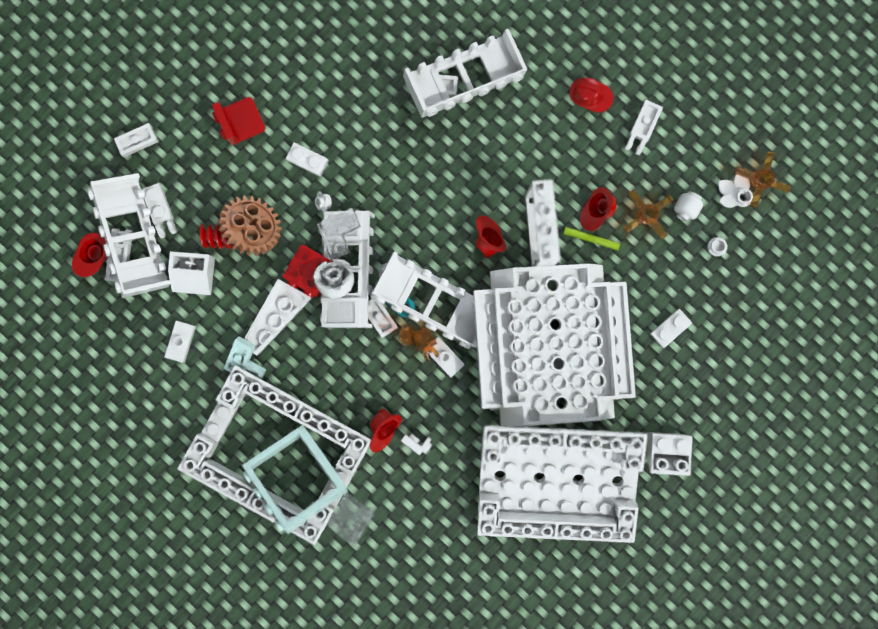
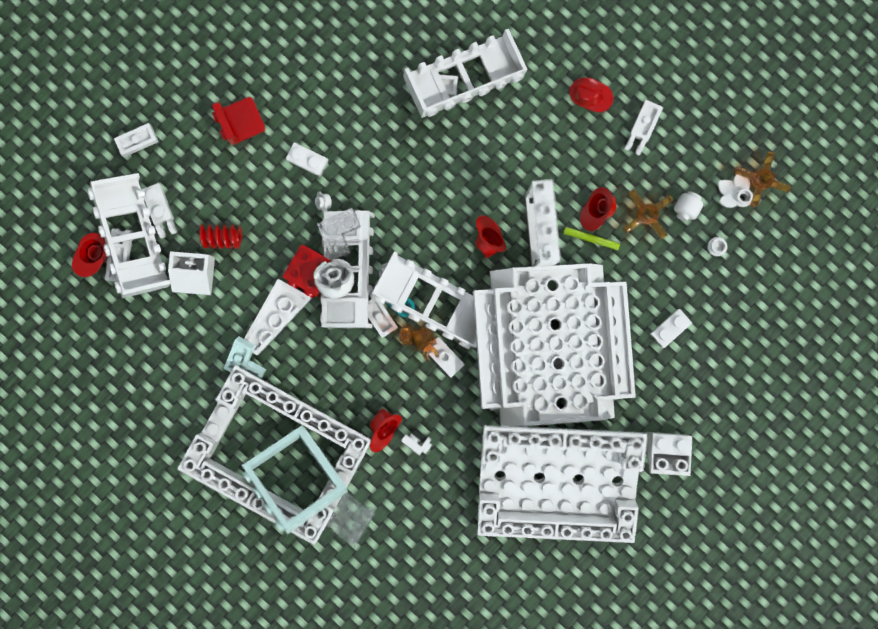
(180, 341): white plate -> none
(249, 225): nougat gear -> none

